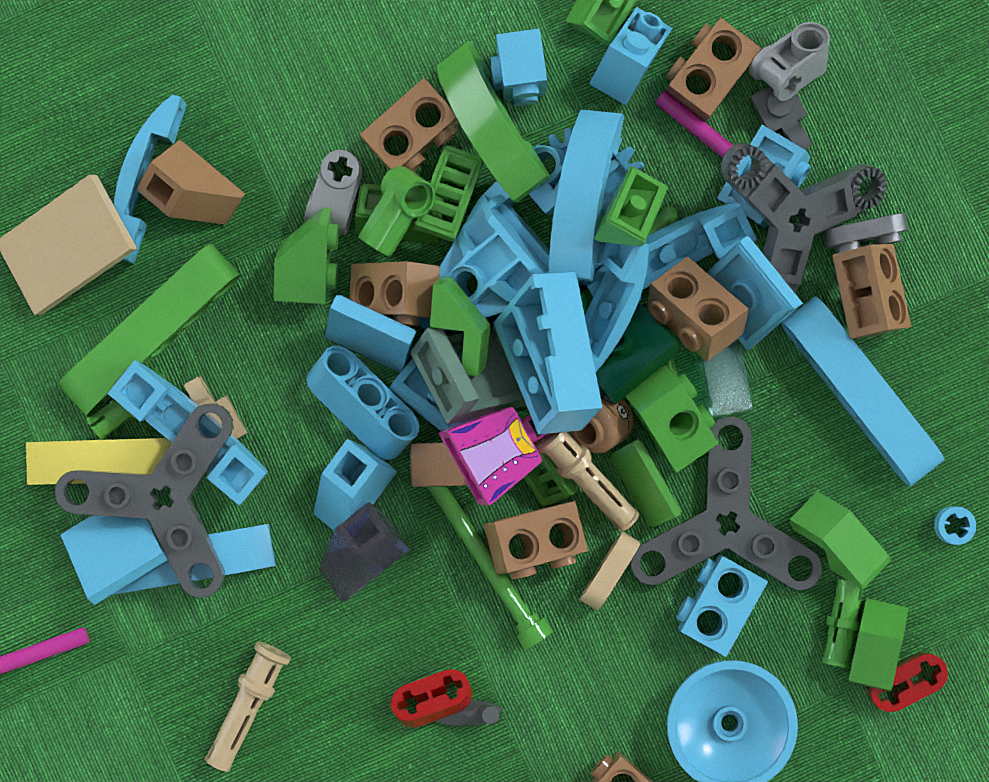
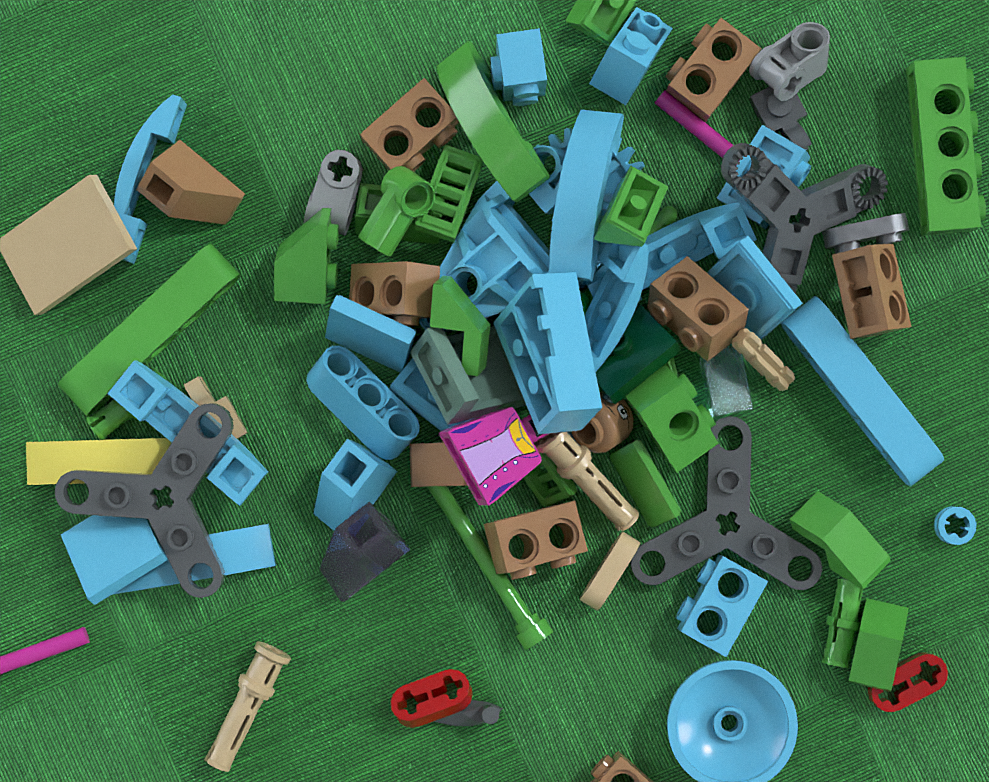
(763, 359): none -> tan axle
(955, 81): none -> bright green brick

